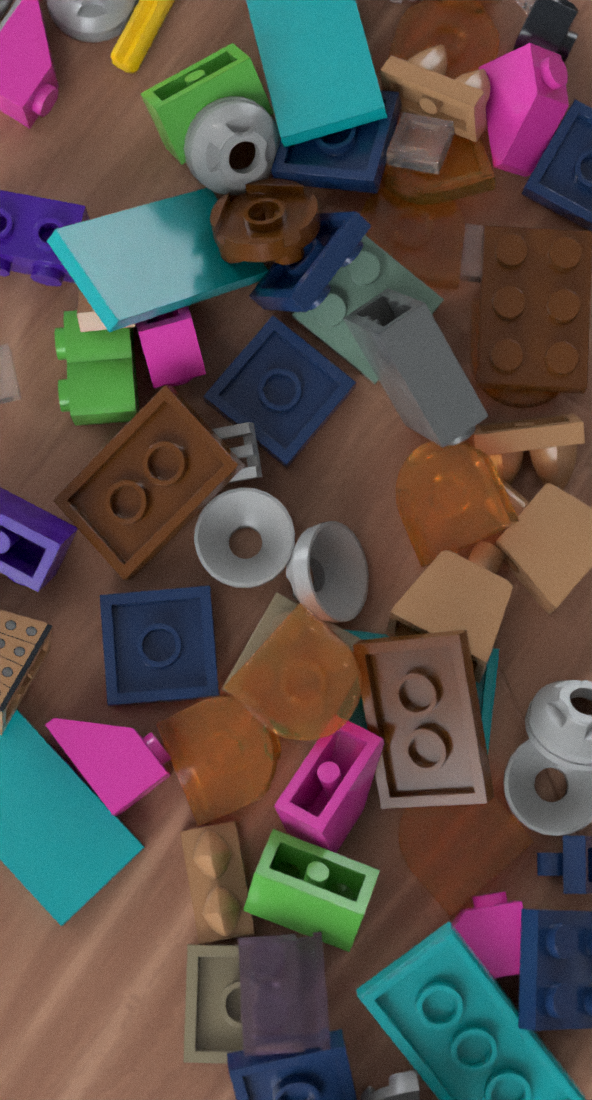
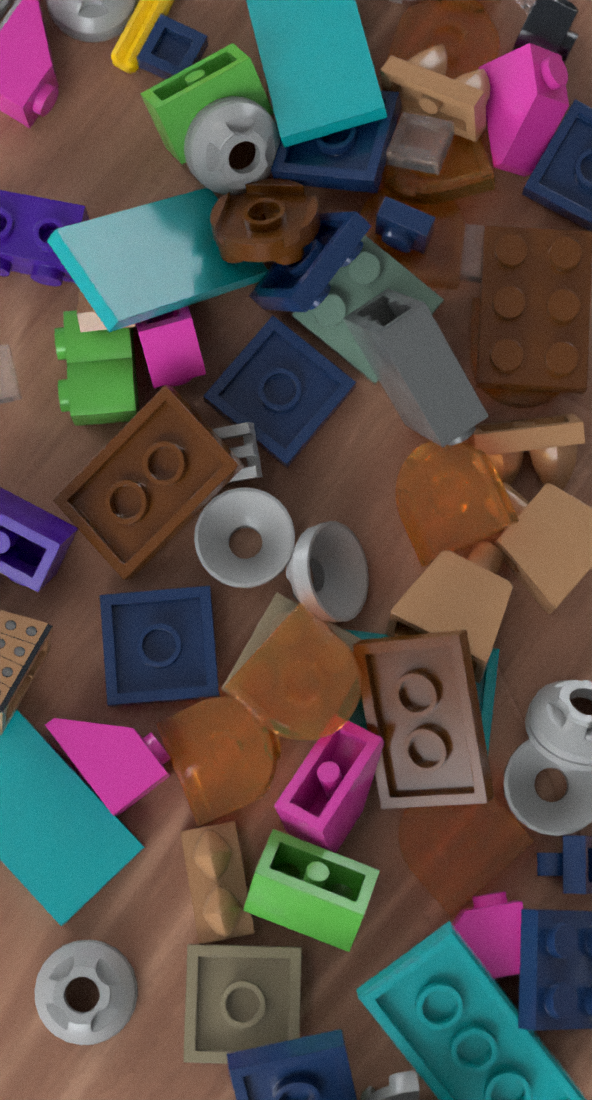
(116, 988): none -> light grey piece
(171, 48): none -> dark blue plate
(283, 994): clear purple plate -> none
(404, 226): none -> dark blue plate

